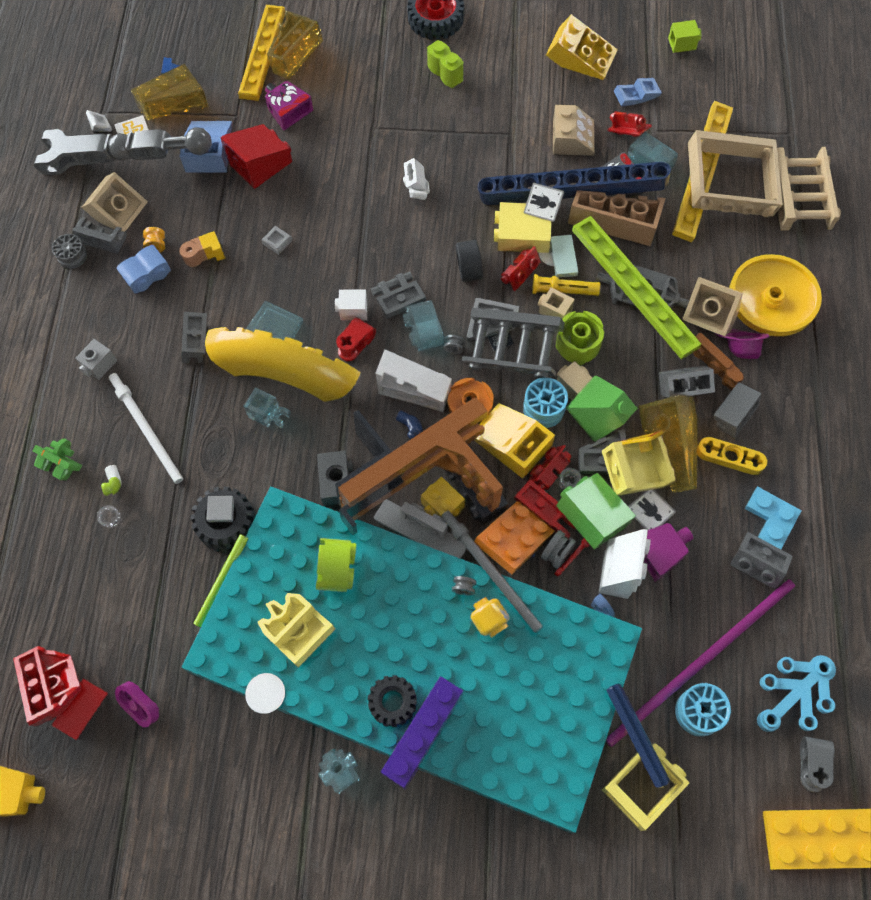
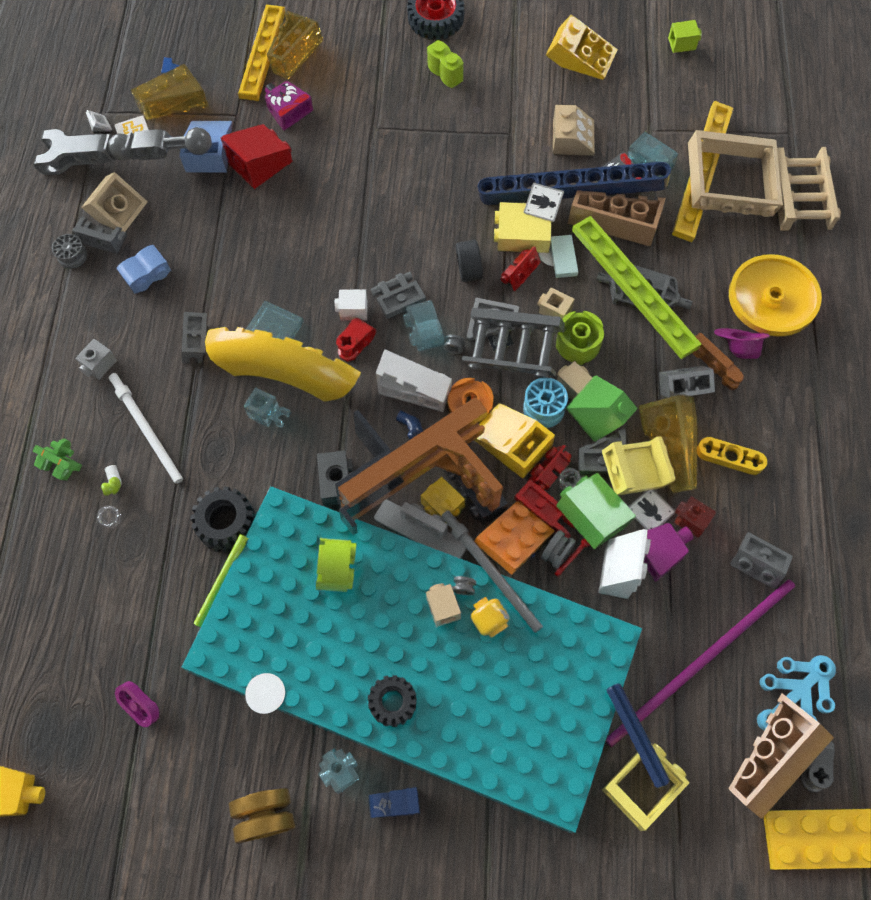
(46, 683): red wedge -> none
(80, 710): red hinge -> none
(155, 237): light orange wheel -> none
(201, 249): leg -> none
(220, 509): light grey tile -> none
(260, 810): none -> pearl gold wheel
(277, 240): light grey tile -> none
(295, 627): light yellow plate -> none
(394, 803): none -> dark blue leg
(415, 179): white piece -> none
(422, 732): dark purple brick -> none
(443, 604): none -> tan brick
(543, 285): yellow pin -> none
(601, 604): medium blue tile -> none
(628, 124): red hinge -> none
(642, 91): medium blue slope -> none
(644, 441): yellow piece -> none
(694, 516): none -> clear red brick
(713, 306): tan slope -> none
(715, 705): medium azure wheel -> none
(737, 409): dark grey hinge -> none
(778, 515): medium azure plate -> none
(779, 756): none -> medium nougat wedge

